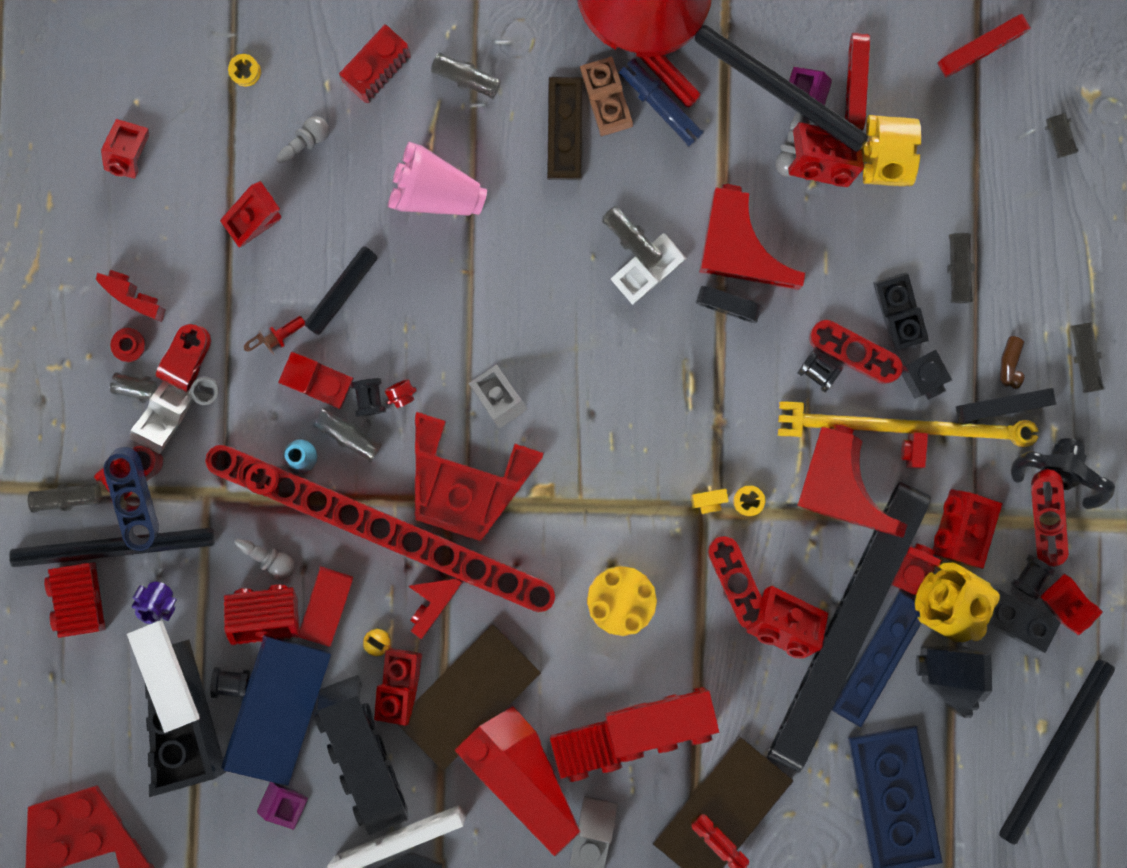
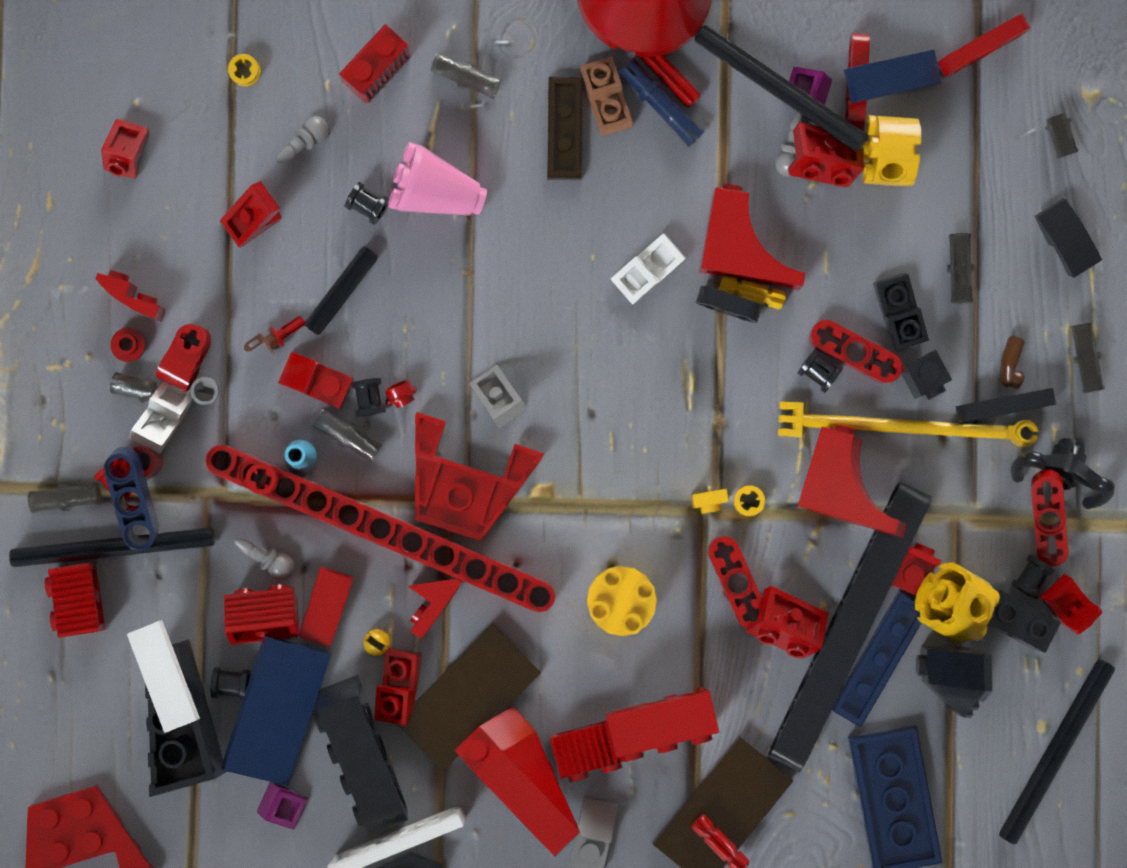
(154, 602): dark purple gear -> none
(366, 203): none -> black bush
(632, 237): clear smoke pin -> none
(753, 292): none -> yellow axle
(892, 76): none -> dark blue tile
(915, 450): red plate -> none
(966, 528): red bracket -> none
(1068, 237): none -> black slope

